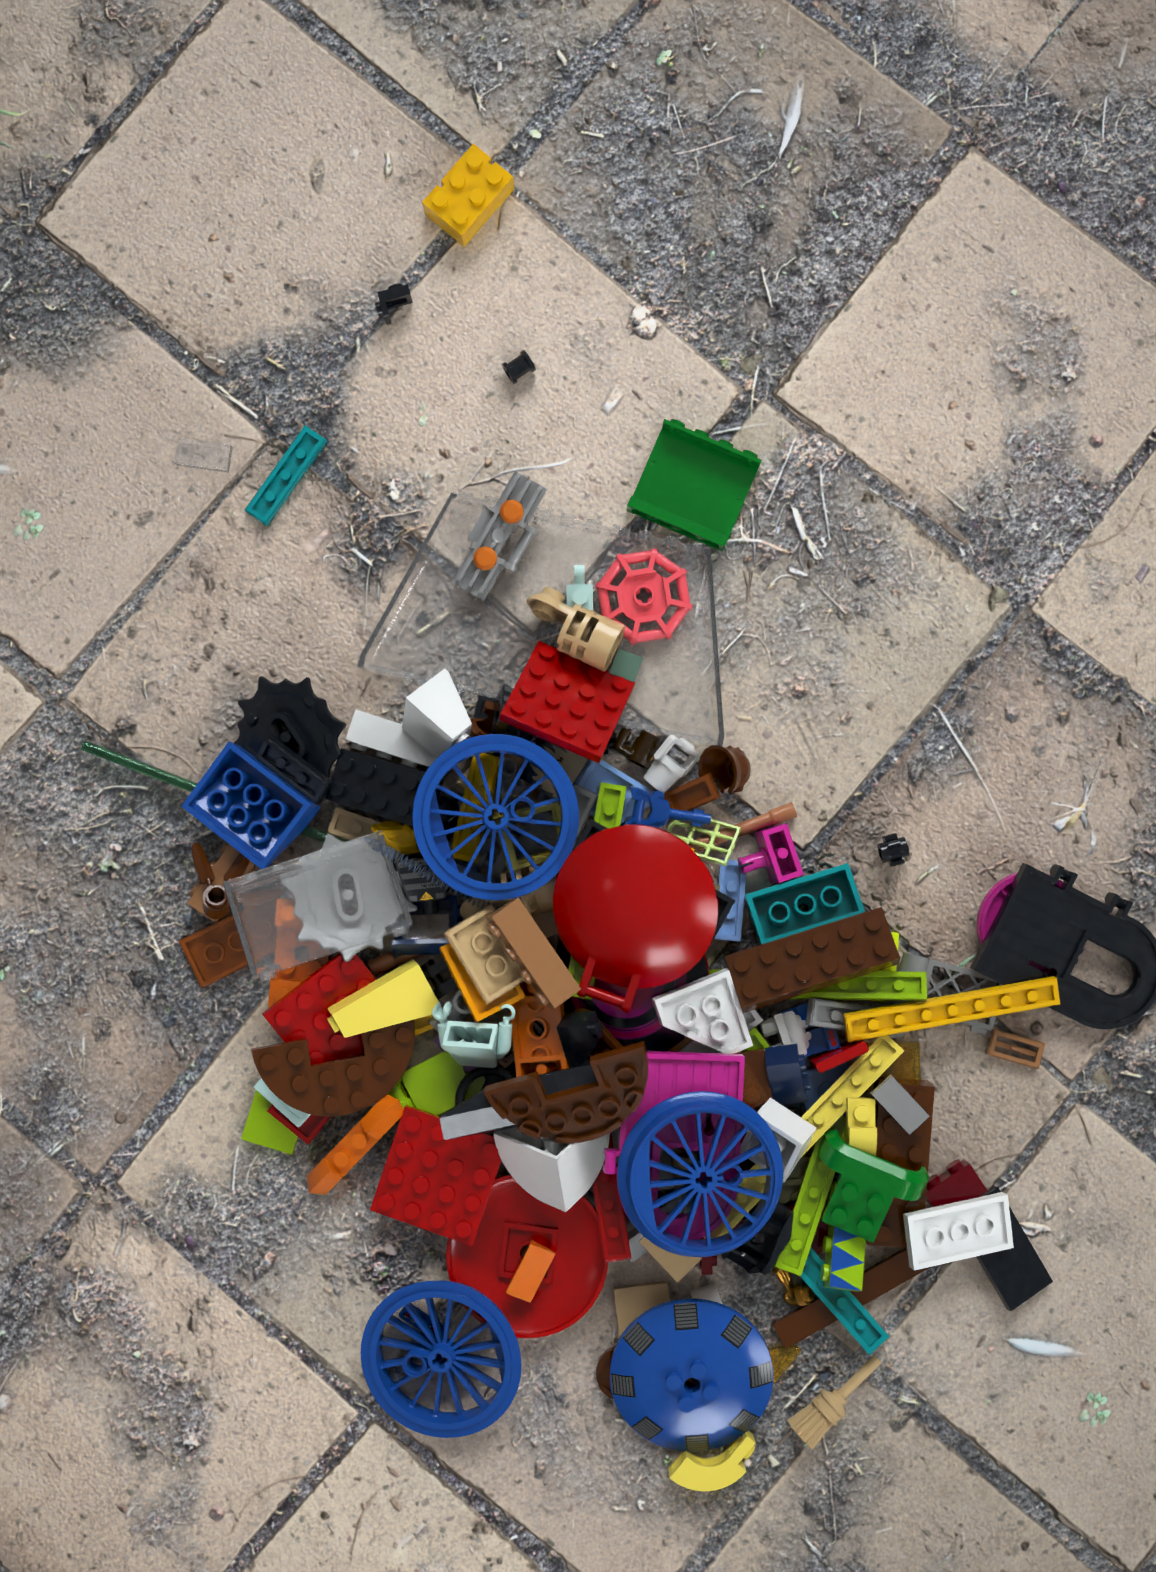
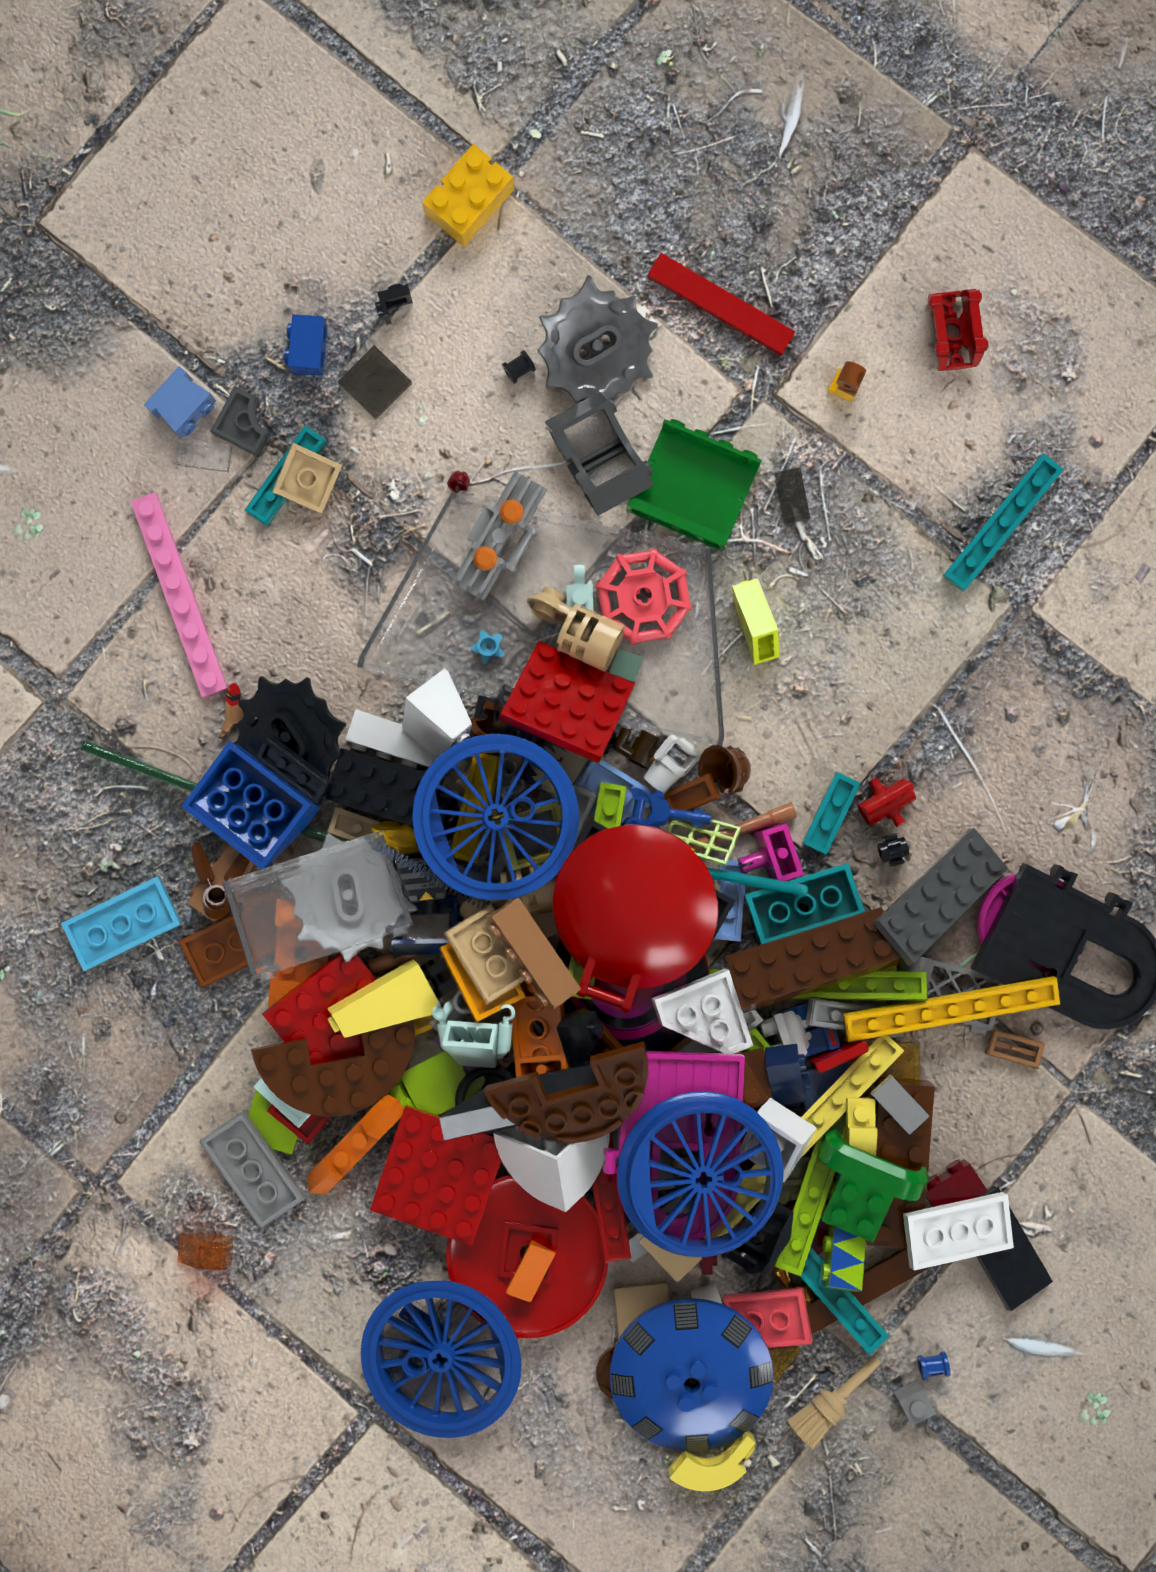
(121, 923): none -> medium azure plate
(179, 595): none -> bright pink plate
(180, 402): none -> medium blue hips
(205, 1251): none -> clear orange slope
(233, 710): none -> medium nougat piece
(239, 423): none -> dark grey tile
(252, 1169): none -> light grey tile
(306, 345): none -> blue brick
(306, 478): none -> tan plate
(375, 382): none -> clear smoke tile
(455, 478): none -> dark red hinge
(494, 651): none -> medium azure plate
(581, 324): none -> flat silver piece
(599, 453): none -> dark grey window
(721, 304): none -> red tile
(756, 621): none -> neon yellow slope
(757, 881): none -> teal piece
(776, 1314): none -> coral tile
(792, 496): none -> clear smoke tile
(831, 813): none -> teal plate
(847, 381): none -> dark orange leg
(887, 802): none -> red pin
(914, 1402): none -> light grey brick
(933, 1365): none -> blue bush
(940, 896): none -> dark grey plate
(968, 324): none -> red piece
(1003, 522): none -> teal plate

